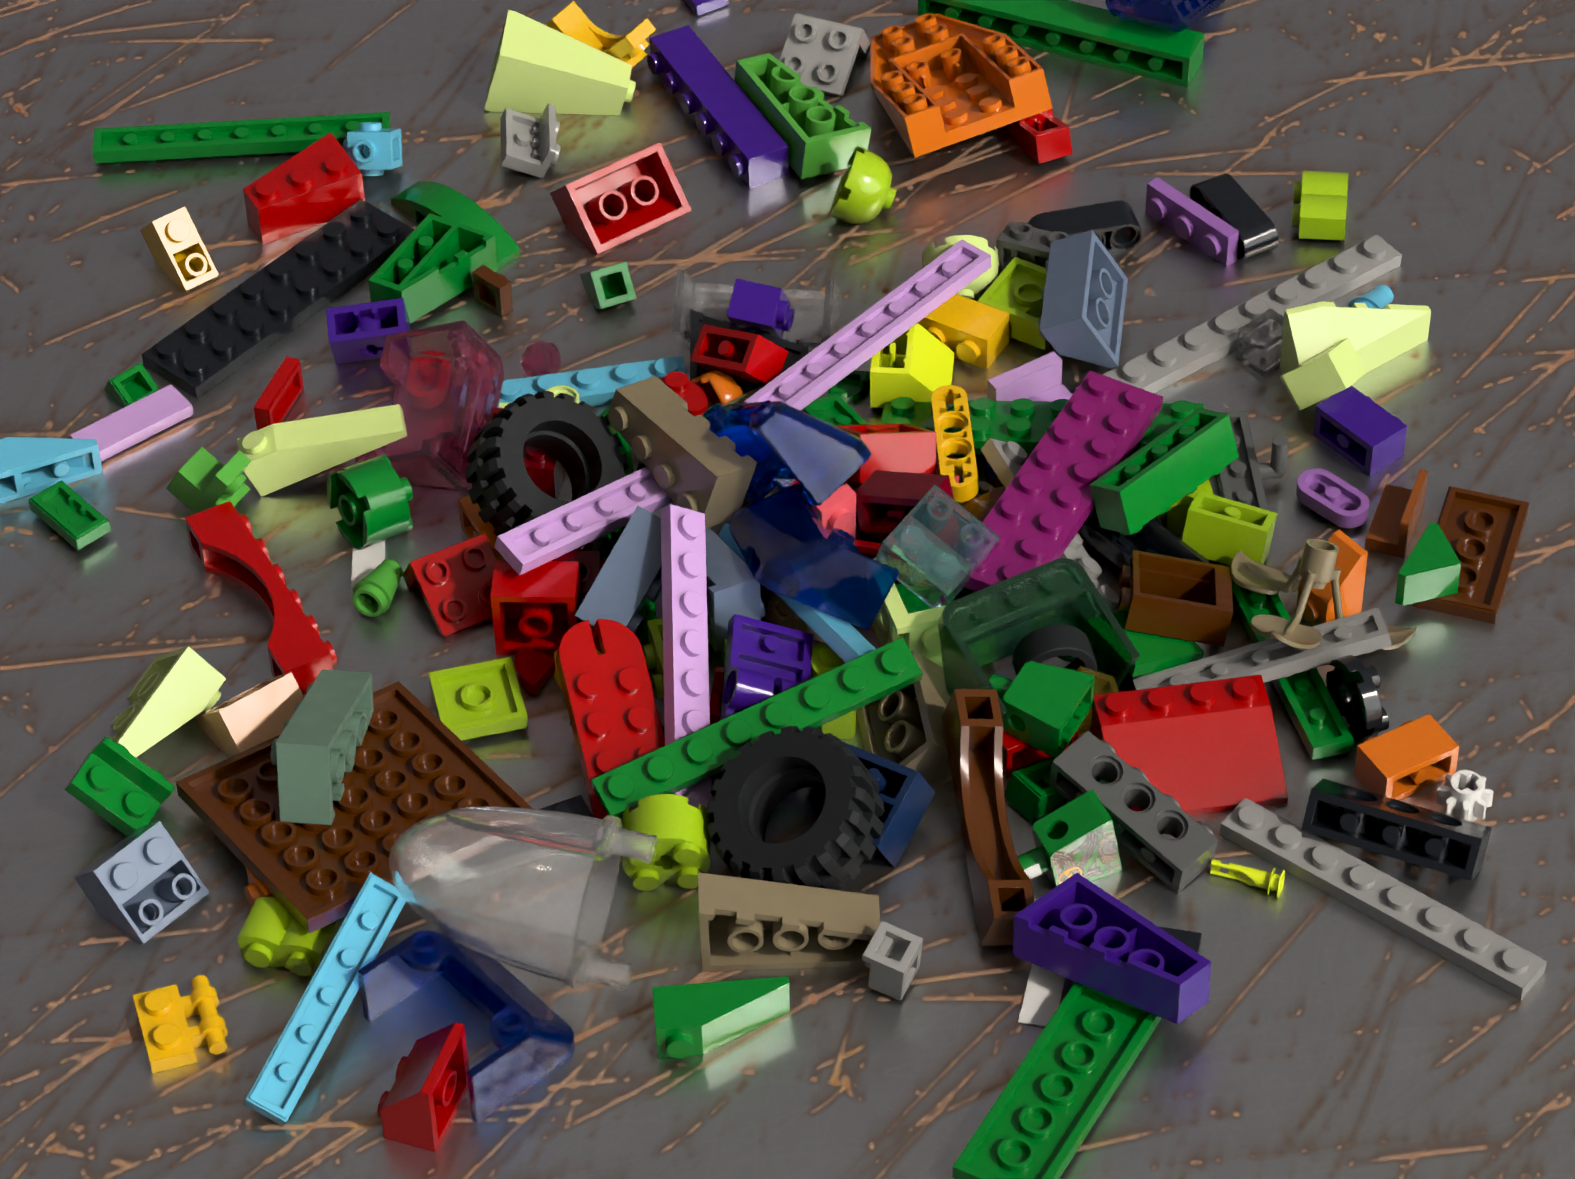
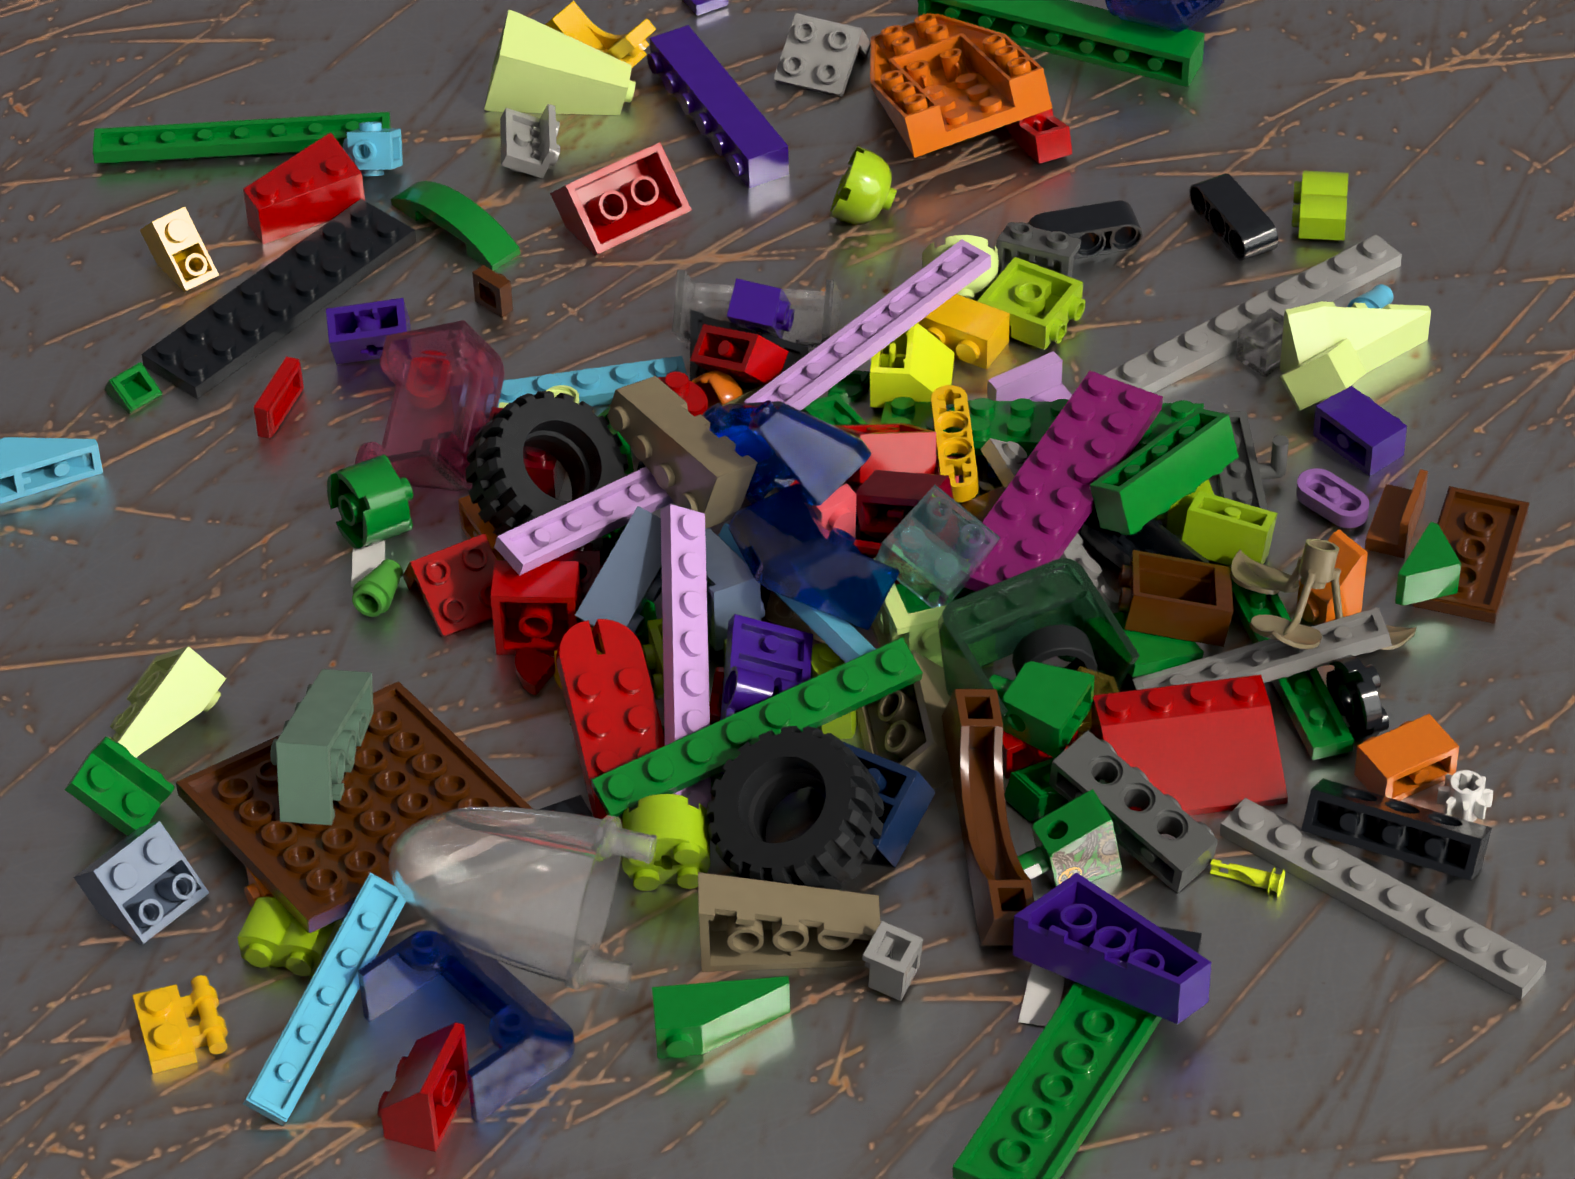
(69, 515): green plate -> none
(137, 421): lavender tile -> none
(208, 483): bright green brick -> none
(227, 548): red arch -> none
(251, 715): light nougat slope -> none
(308, 446): yellowish green wedge -> none
(433, 265): green wedge -> none
(479, 698): lime plate -> none
(541, 359): clear pink plate -> none
(609, 285): green brick -> none
(816, 133): bright green wedge -> none
(1083, 300): sand blue slope -> none
(1192, 221): medium lavender plate -> none

